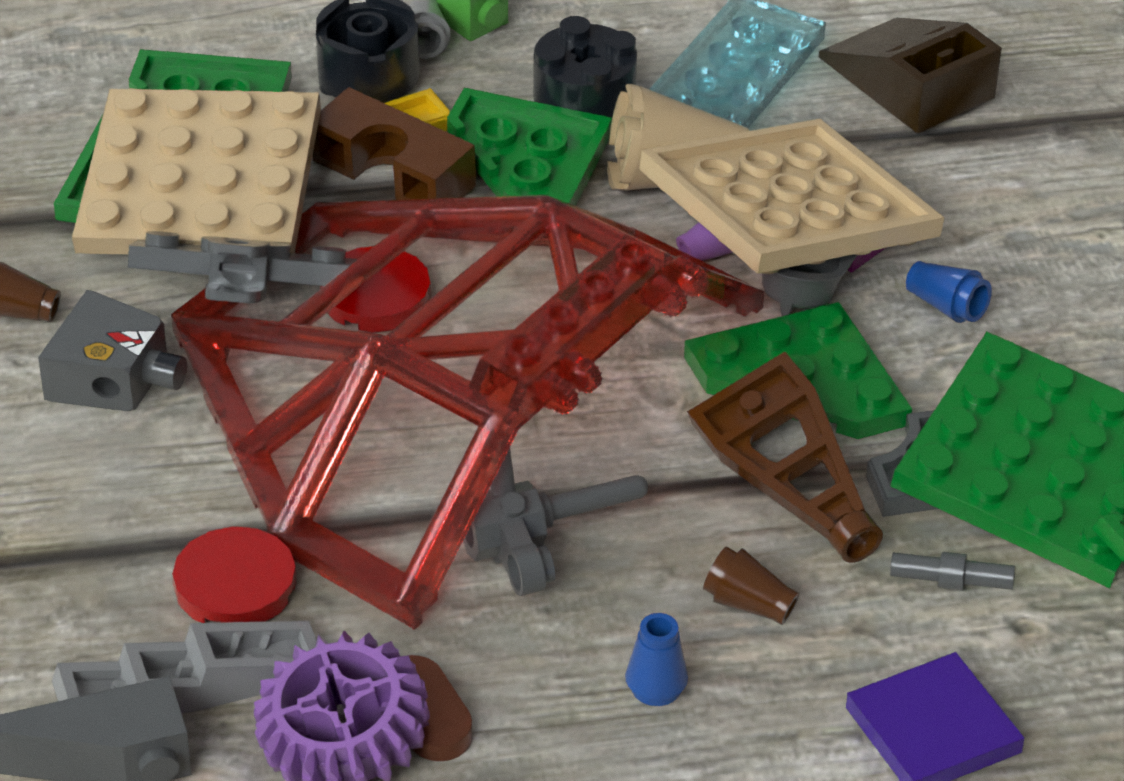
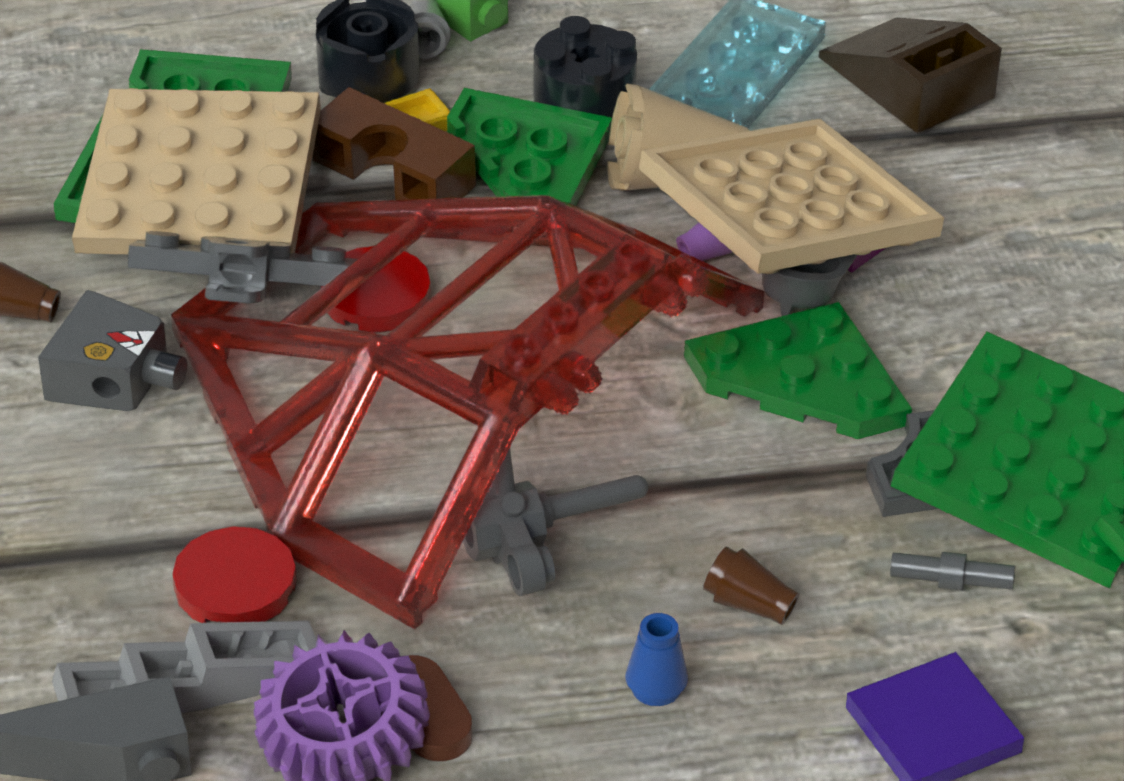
(758, 406): reddish brown plate -> none
(951, 290): blue cone -> none

